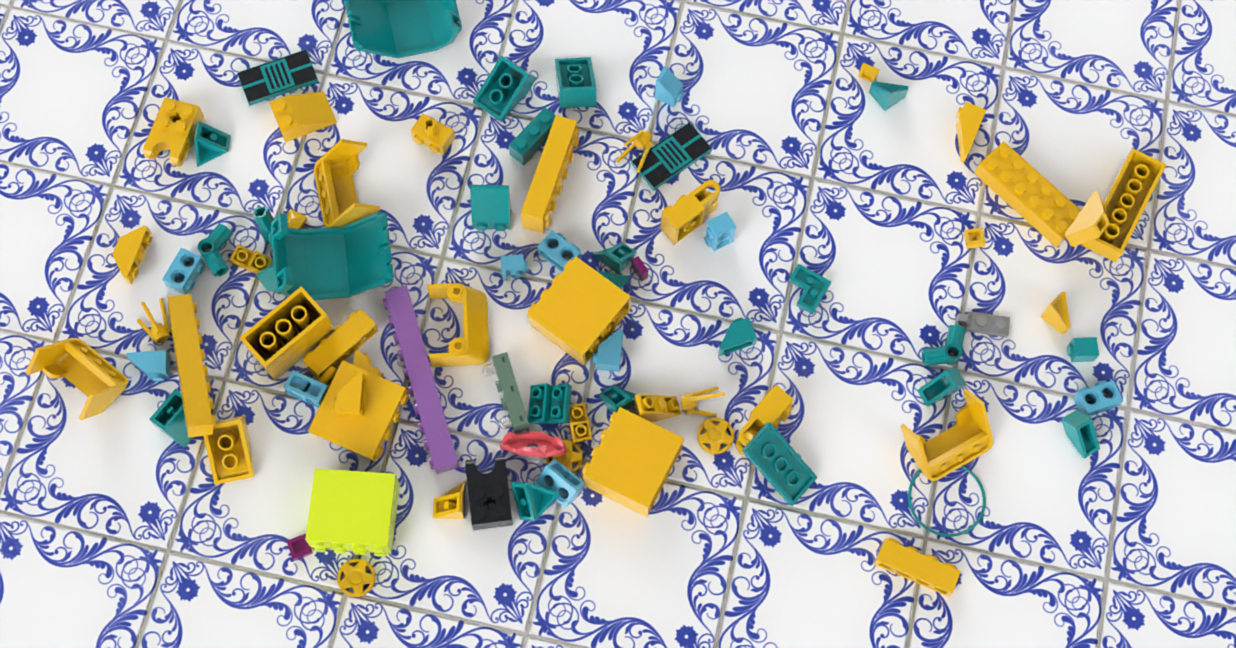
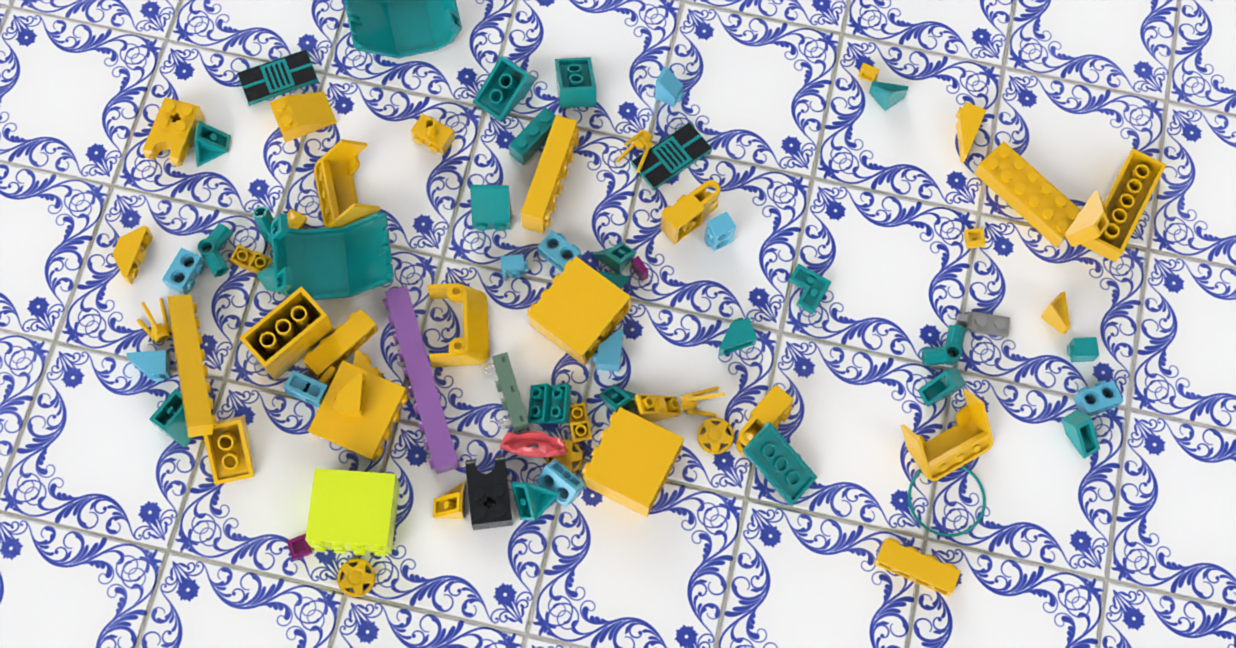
(84, 369): yellow windscreen -> none

